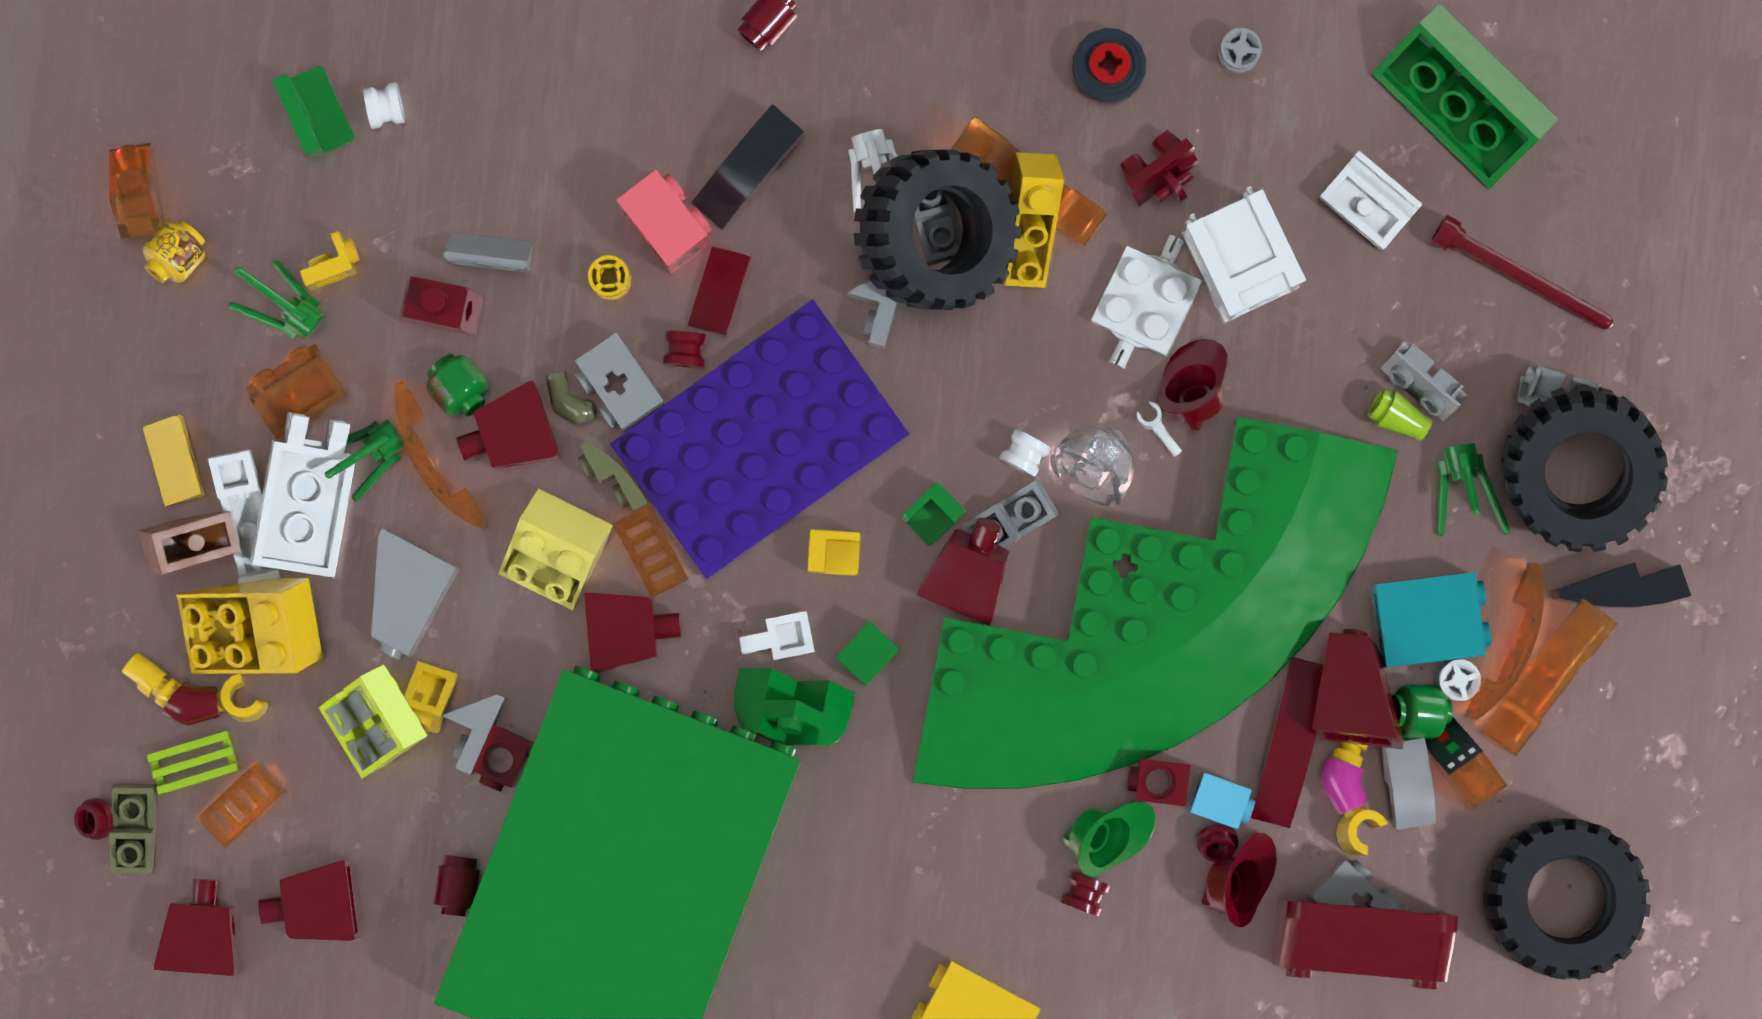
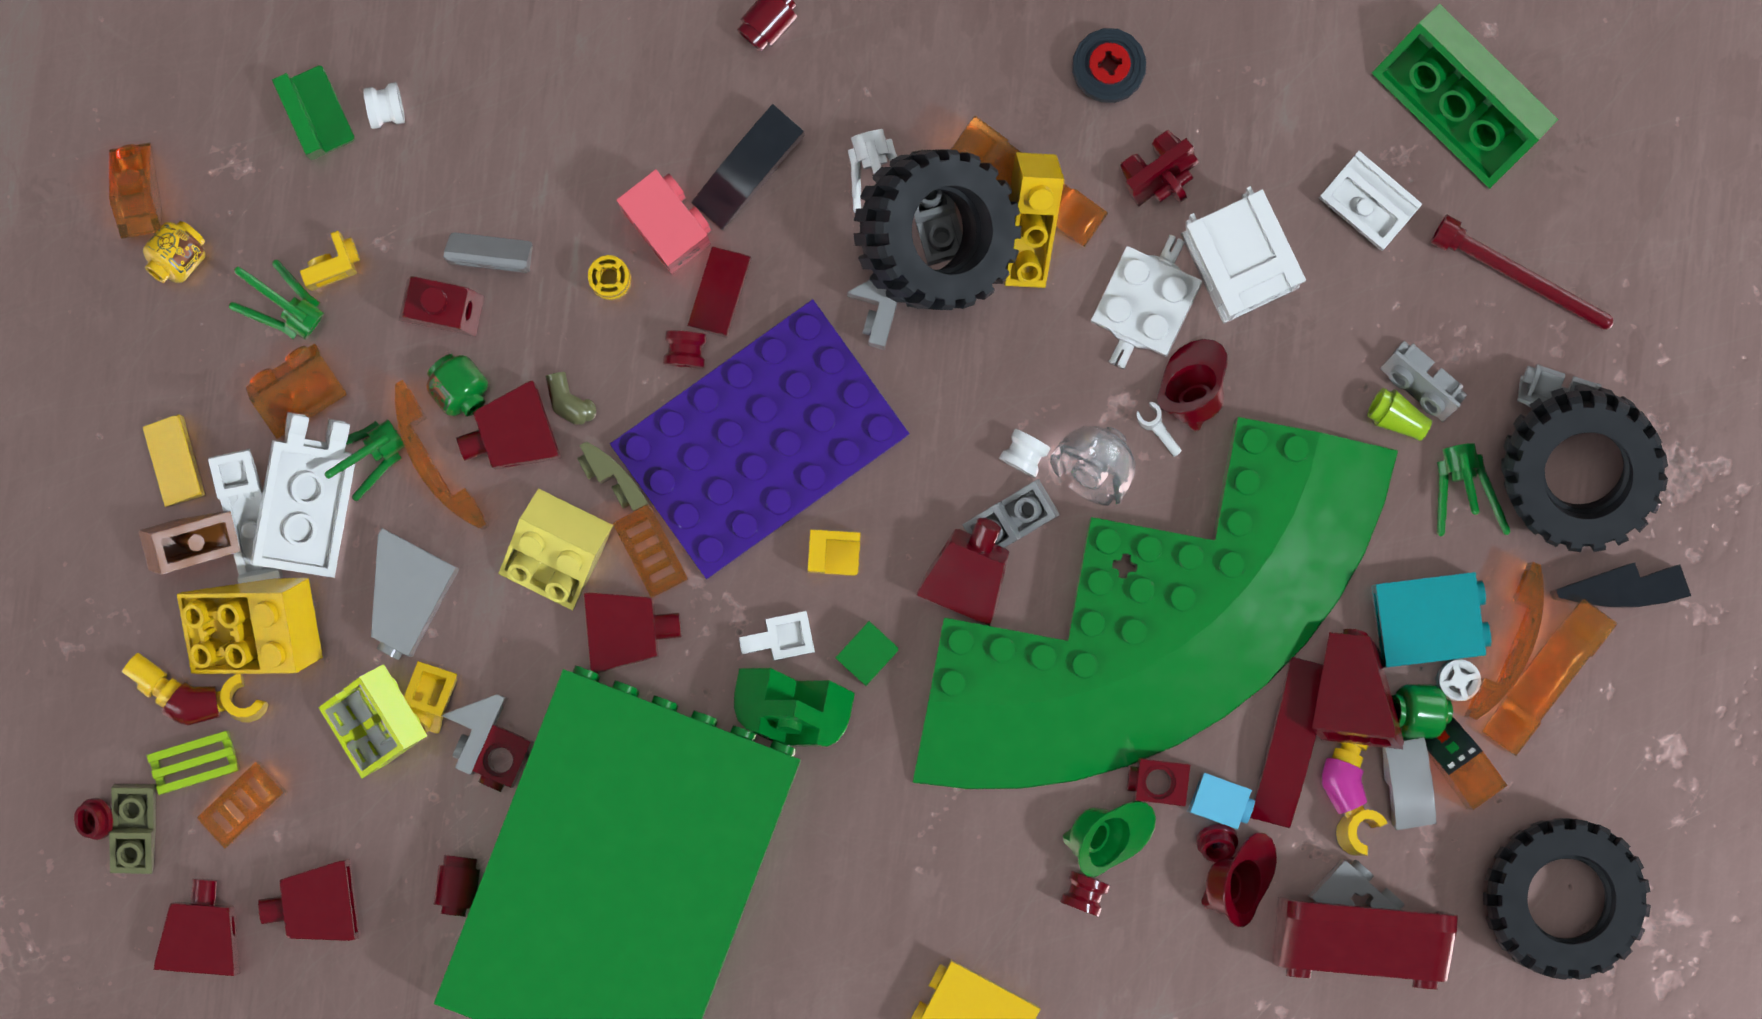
(640, 395): light grey brick -> none
(933, 514): green panel -> none
(1242, 42): light grey wheel -> none

